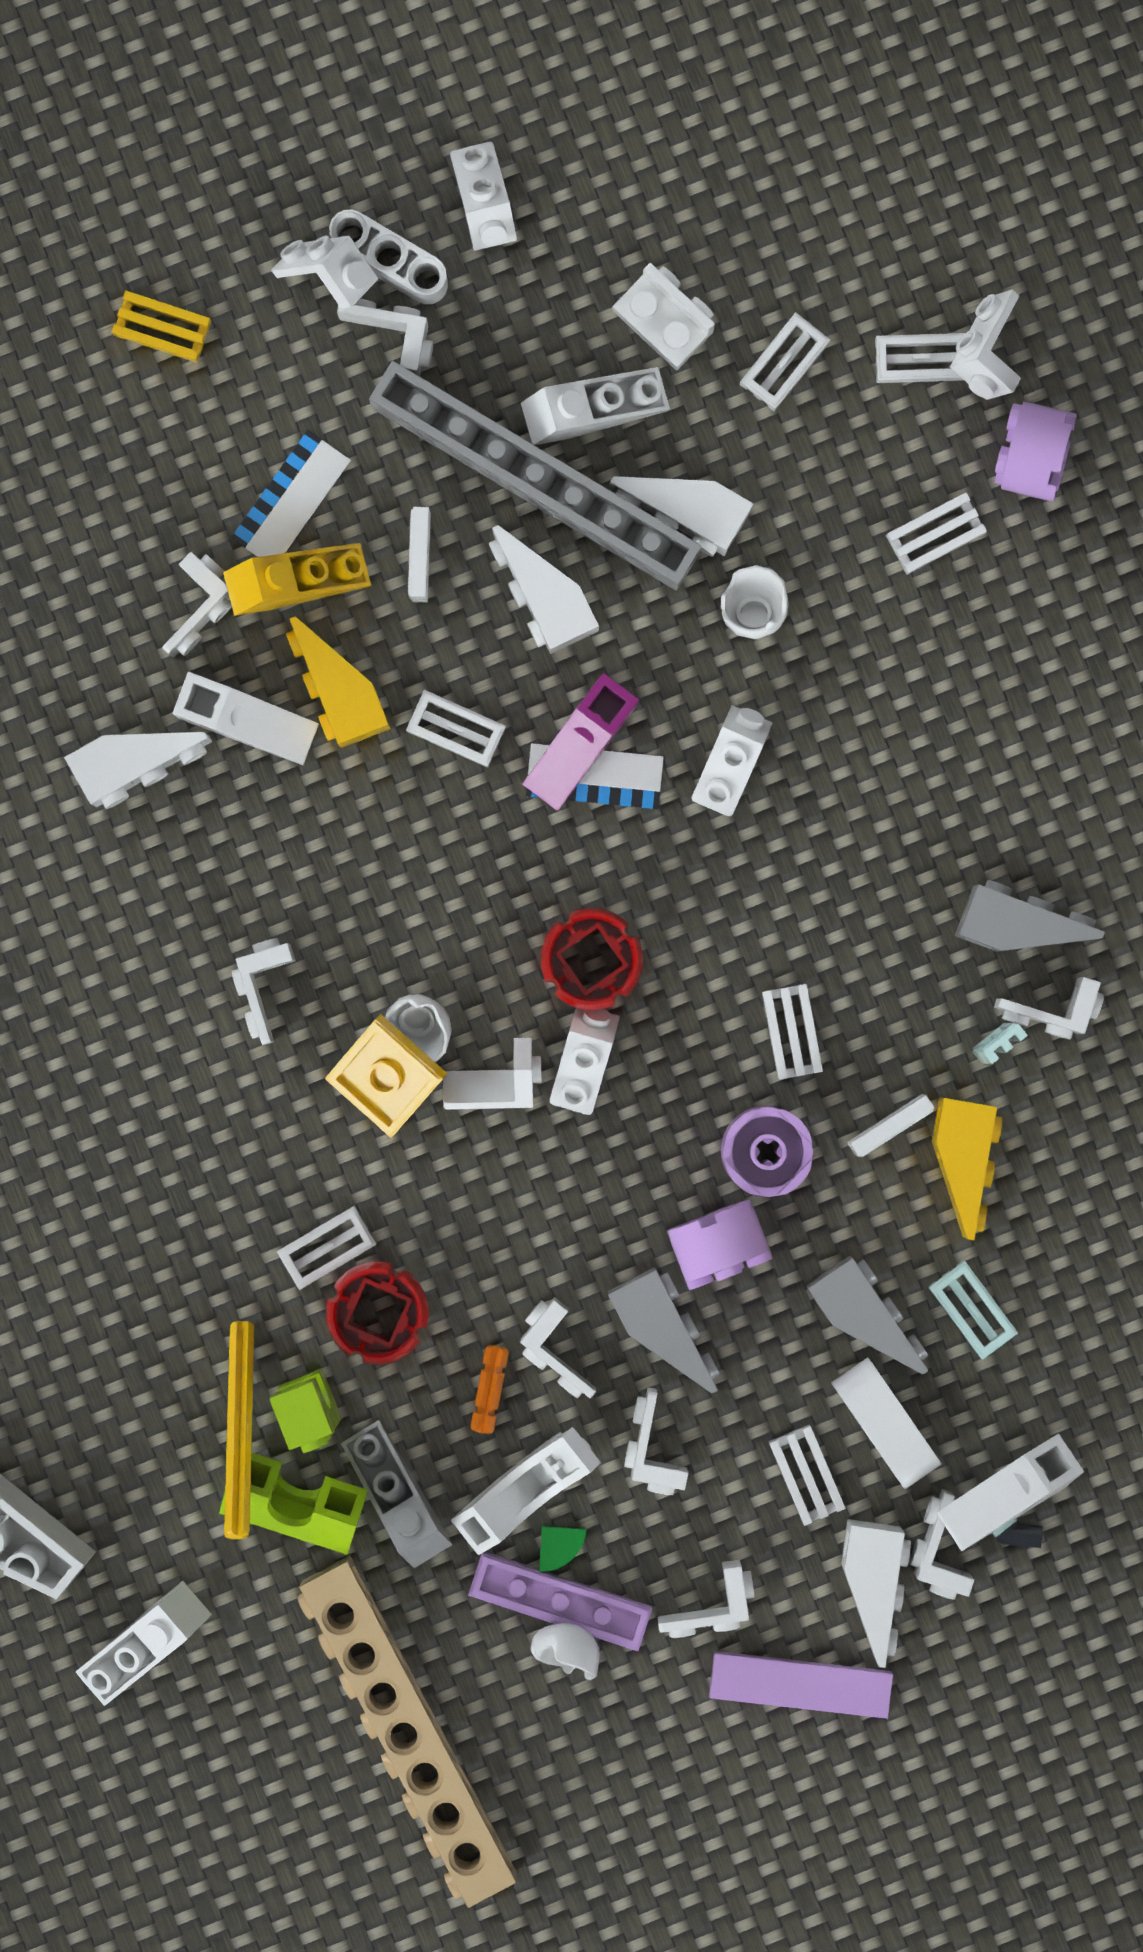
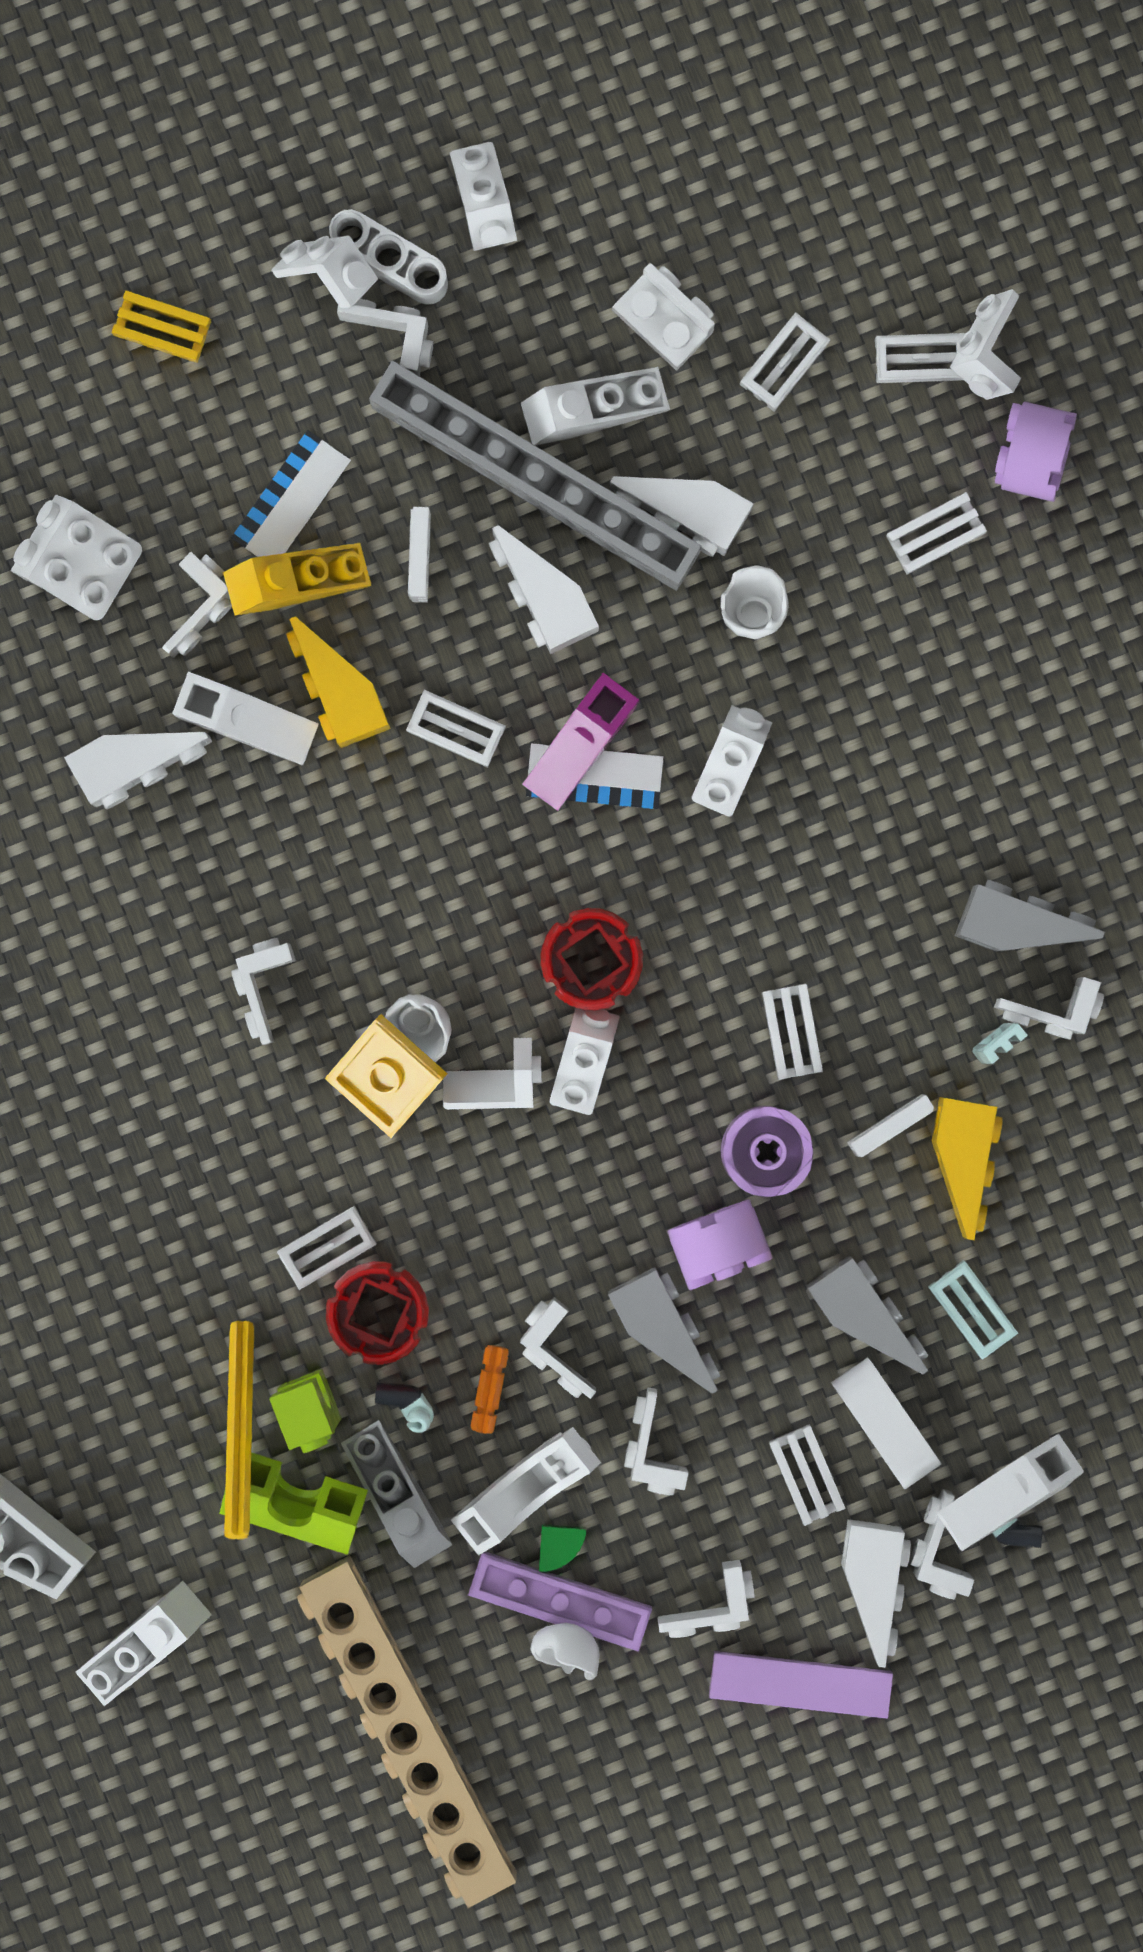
(76, 557): none -> white bracket
(410, 1402): none -> arm

